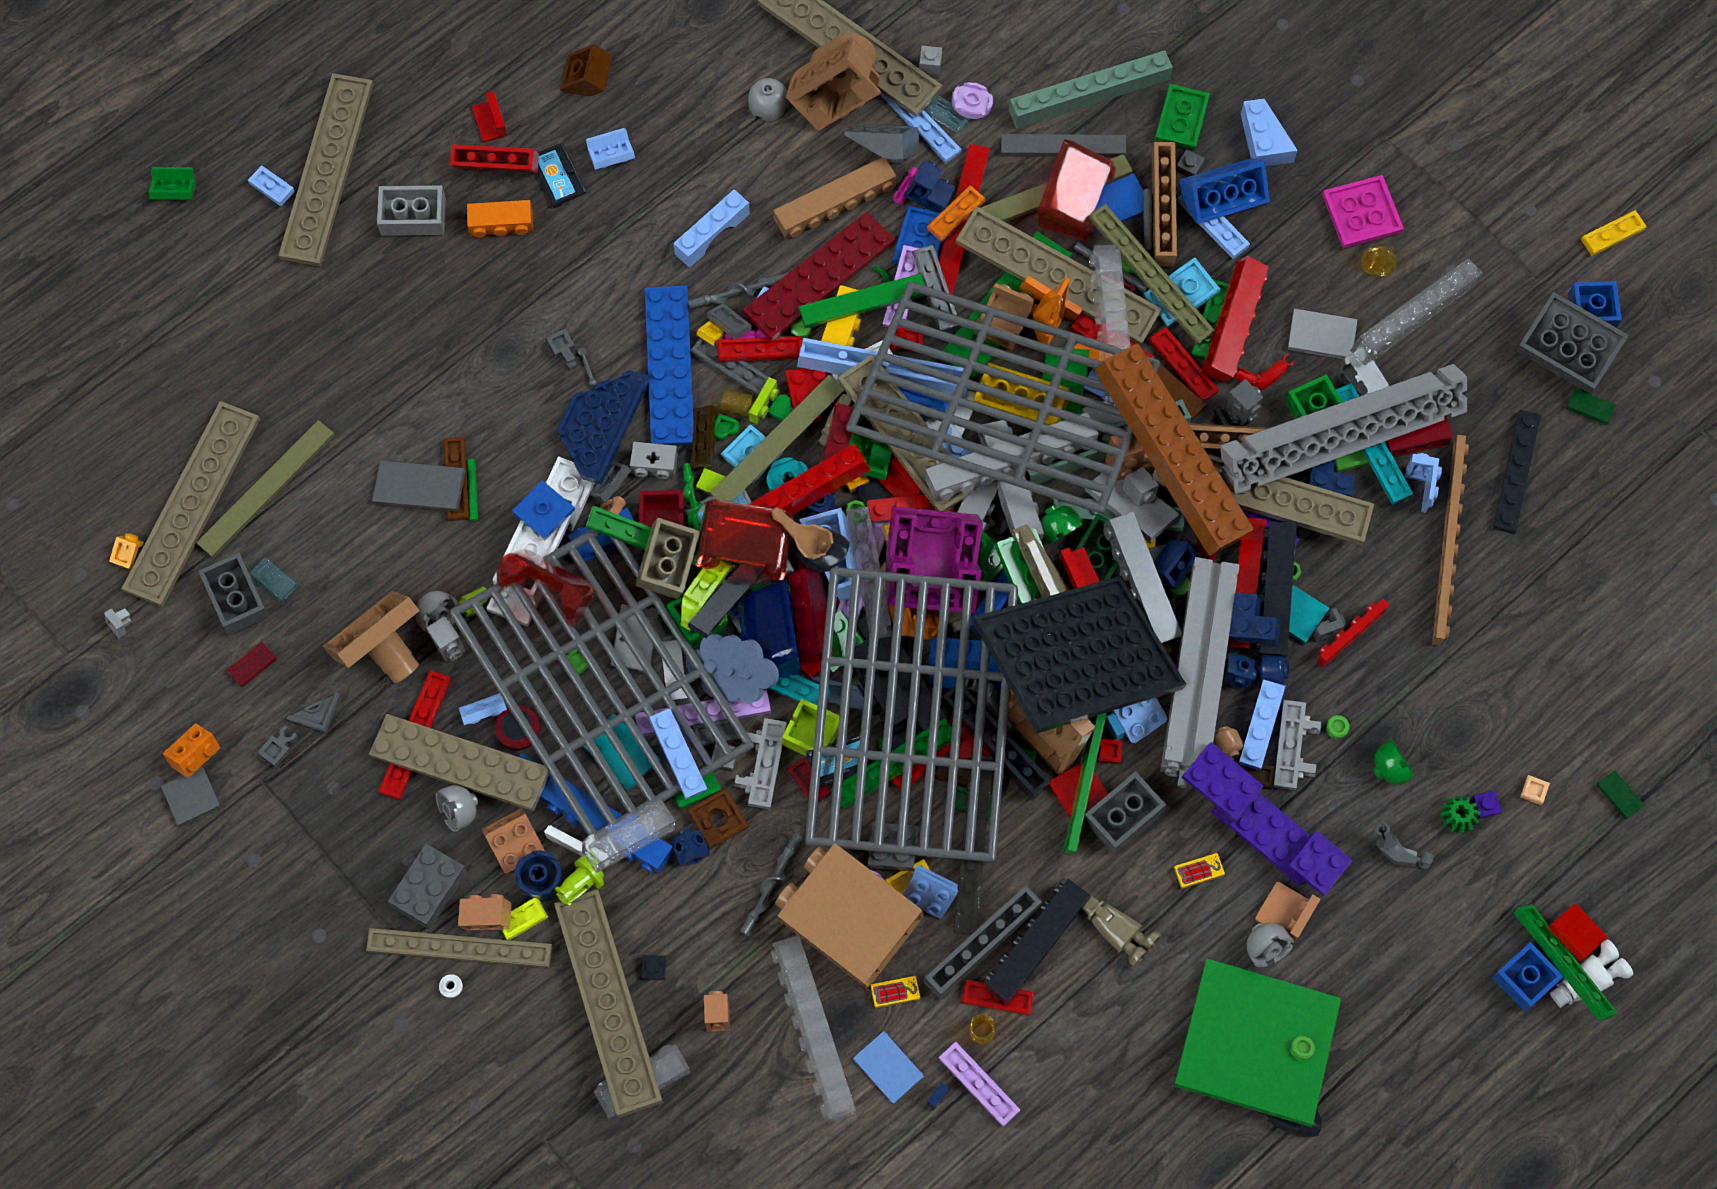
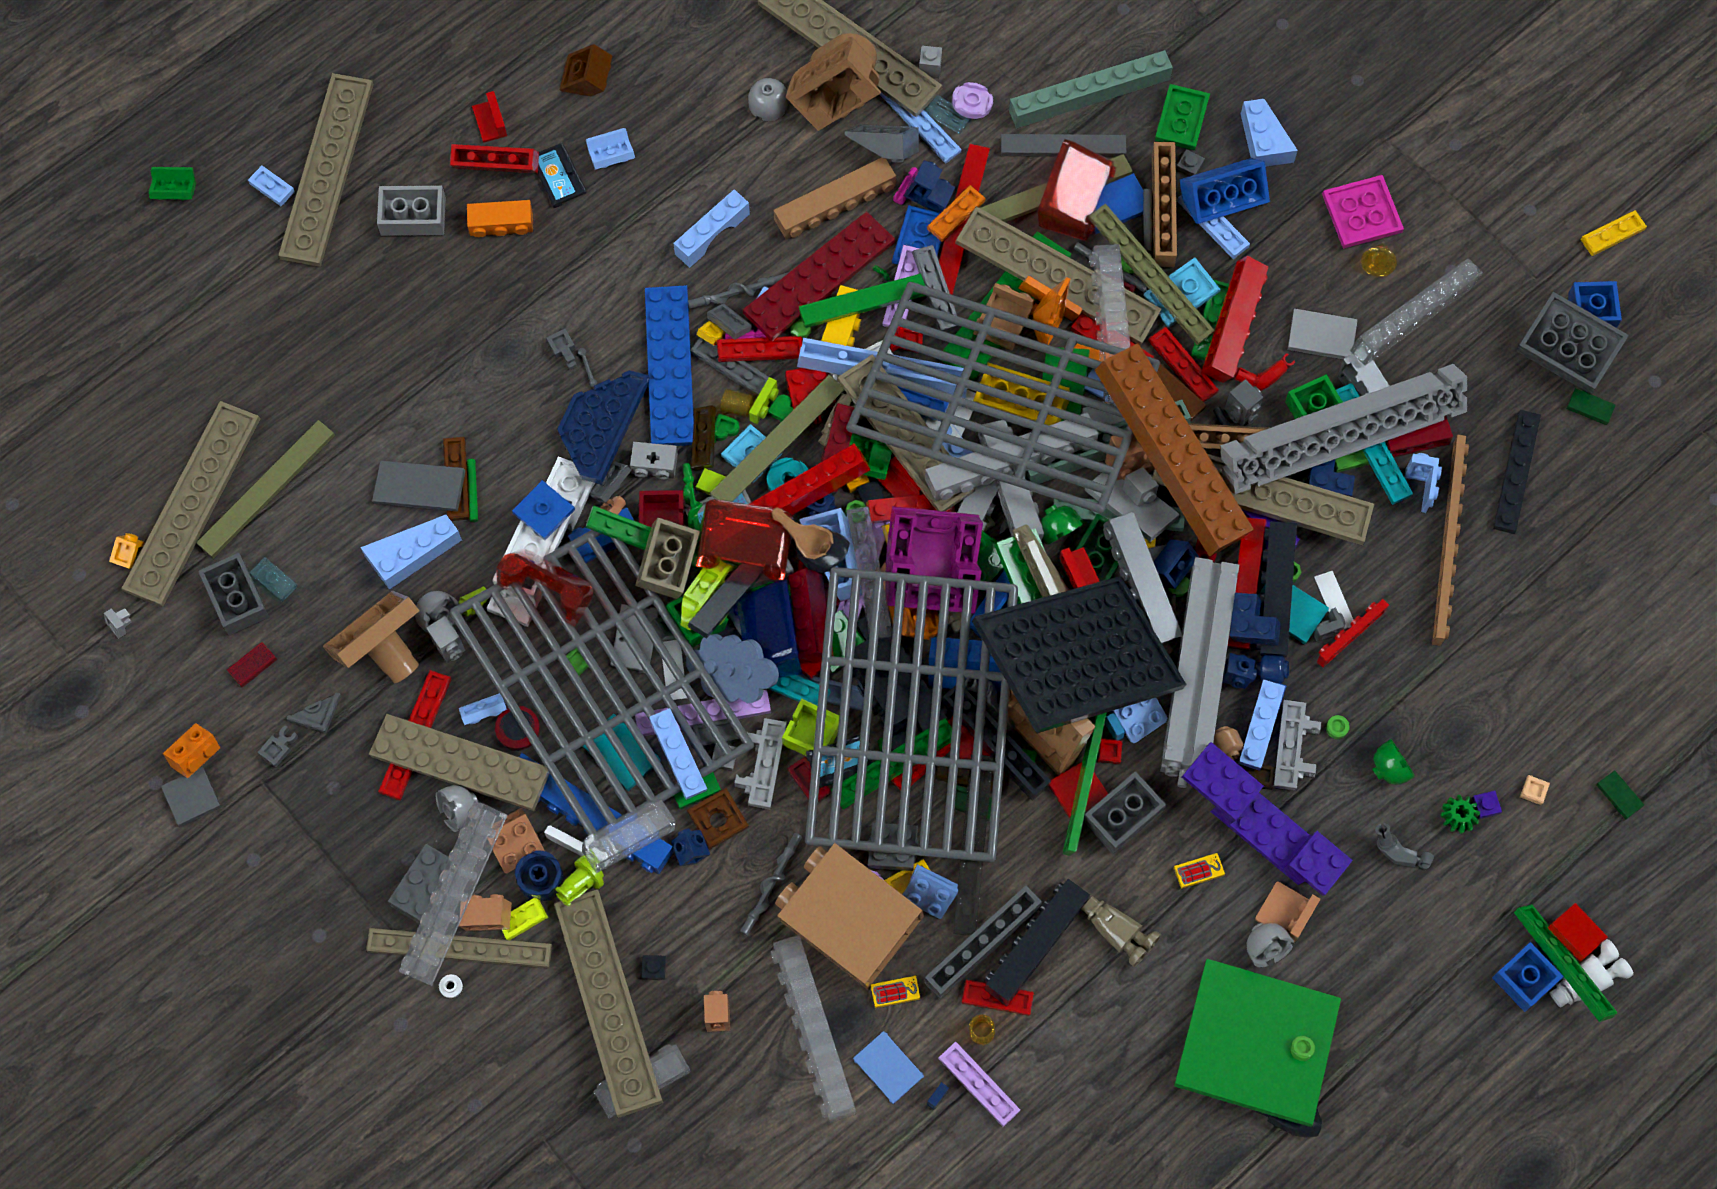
(411, 549): none -> light blue wedge
(452, 893): none -> clear brick
(1333, 596): none -> white sticker

